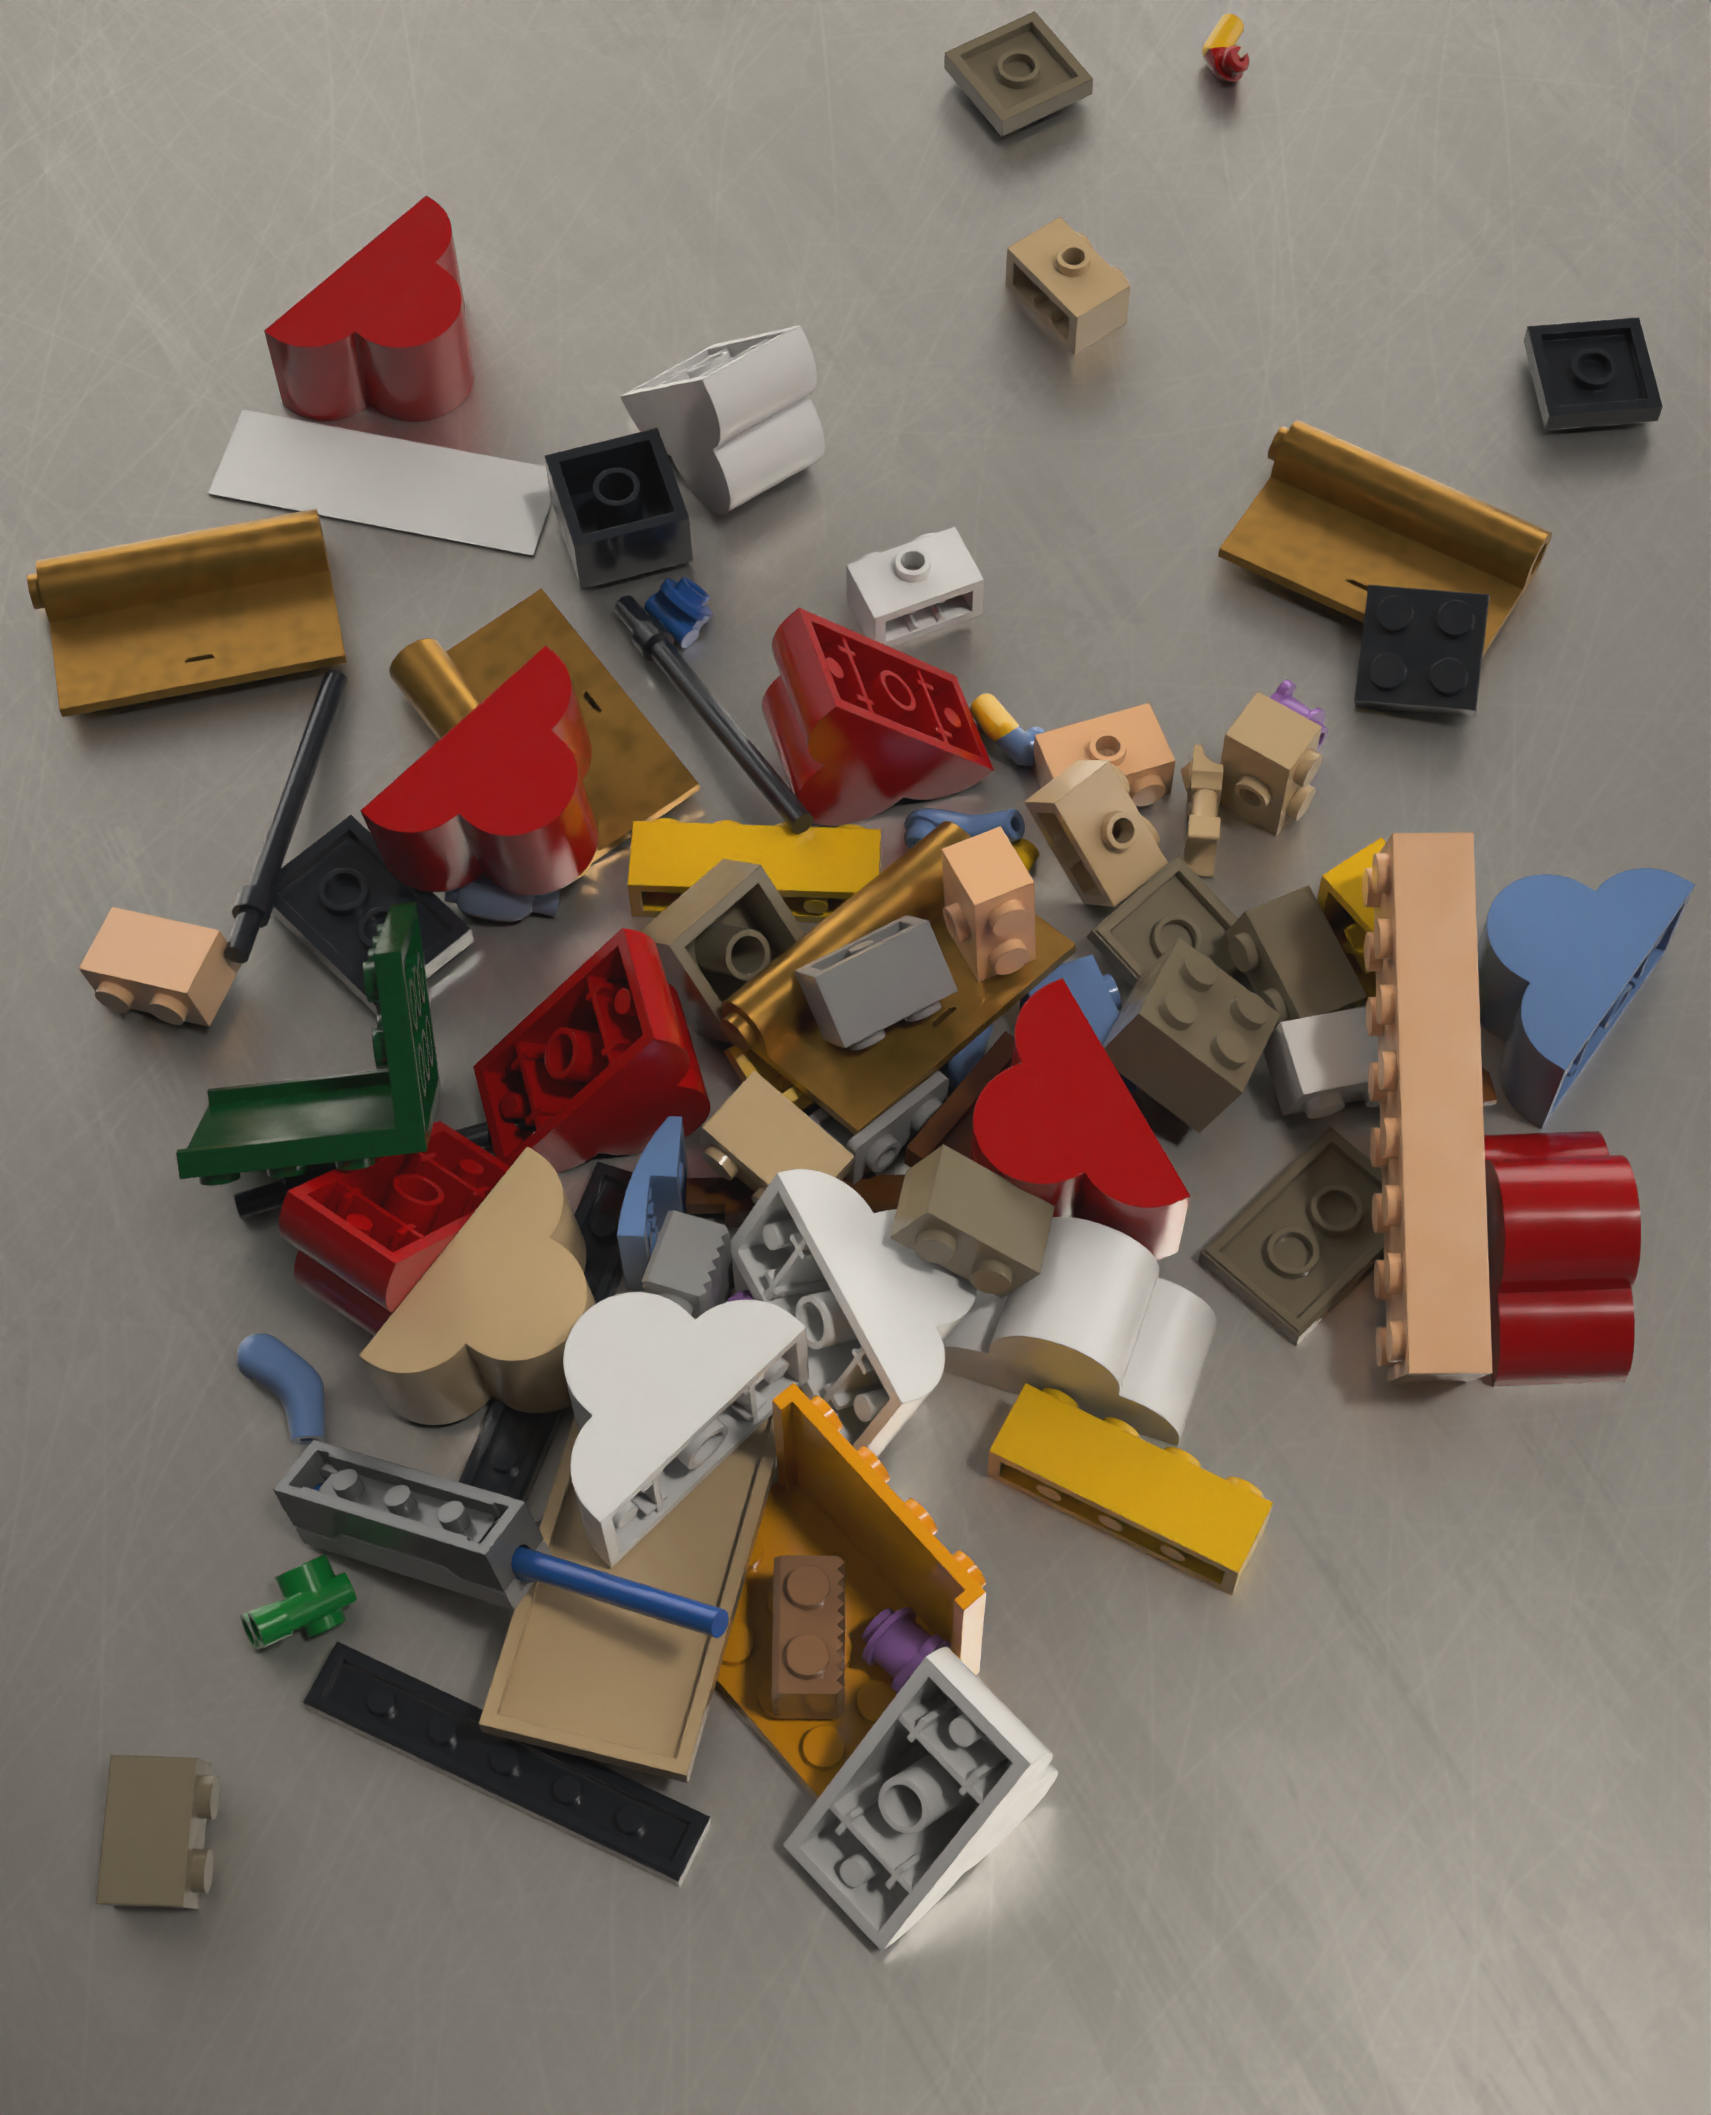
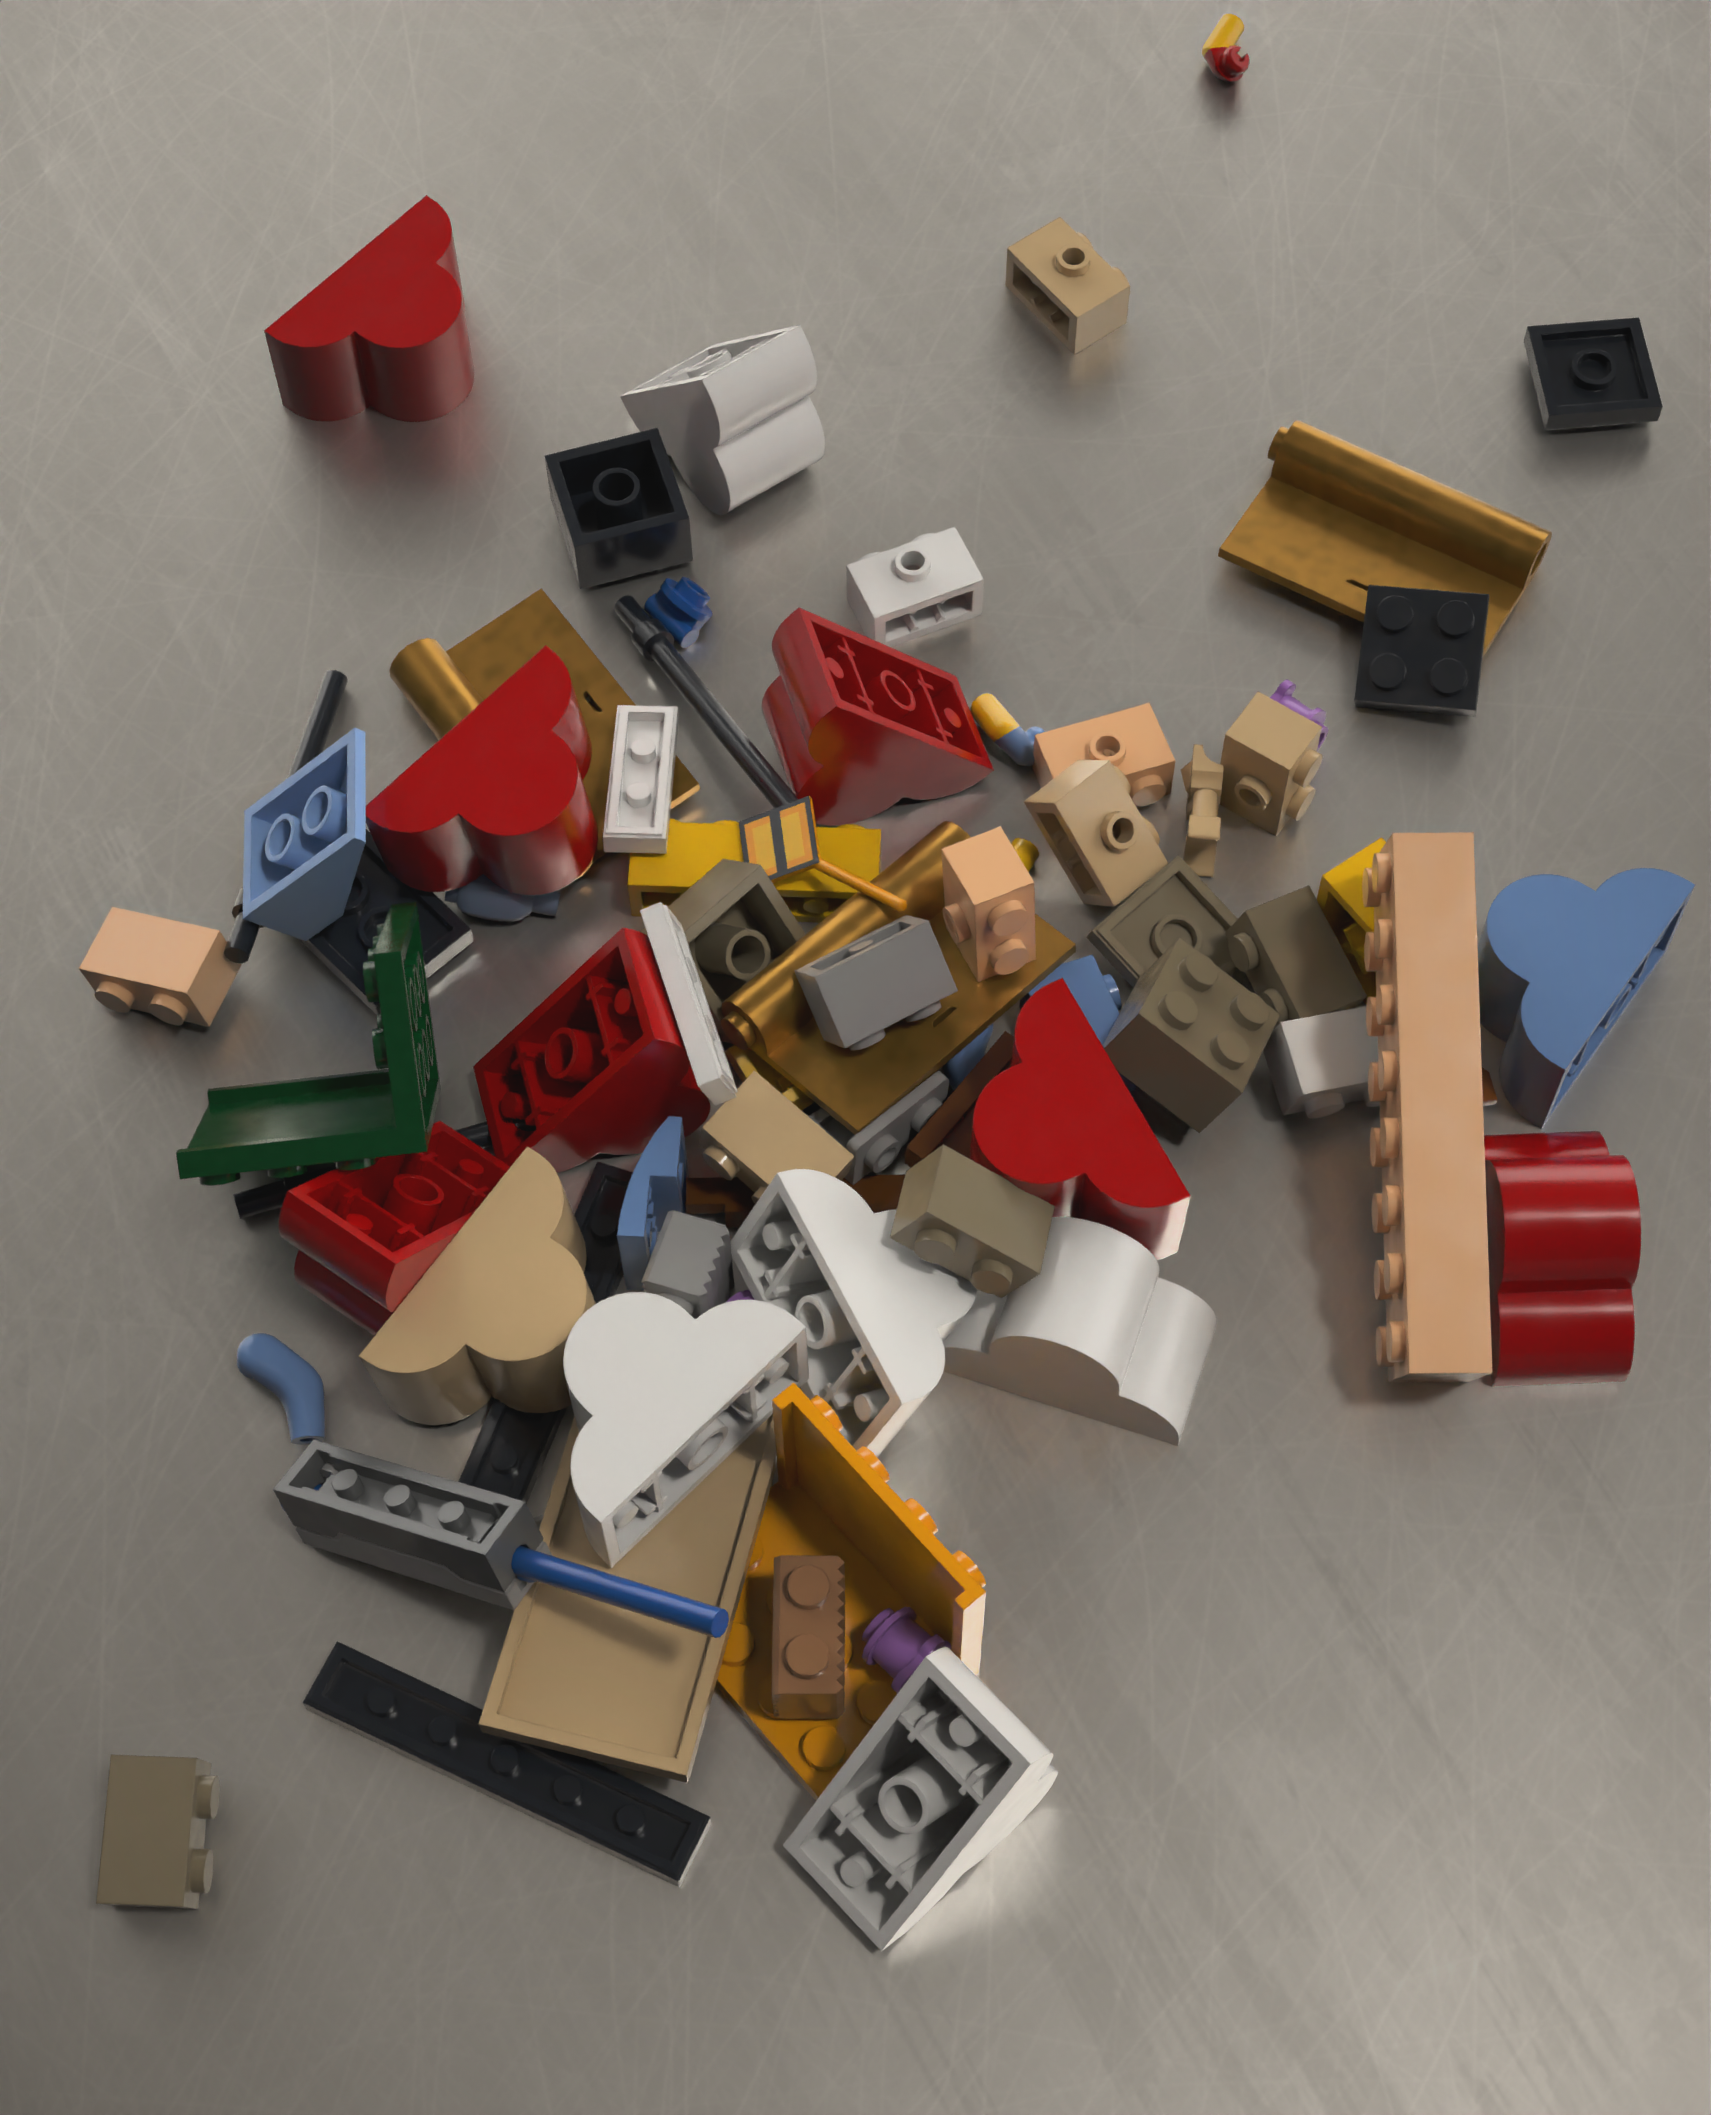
(189, 612): pearl gold door -> none
(307, 842): none -> light blue slope
(310, 1600): green plate -> none
(385, 482): white sticker -> none
(641, 779): none -> white tile
(689, 1003): none -> white tile
(788, 844): none -> piece
(924, 820): medium blue arm -> none
(1018, 73): dark tan plate -> none
(1129, 1487): yellow brick -> none
(1303, 1238): dark tan tile -> none

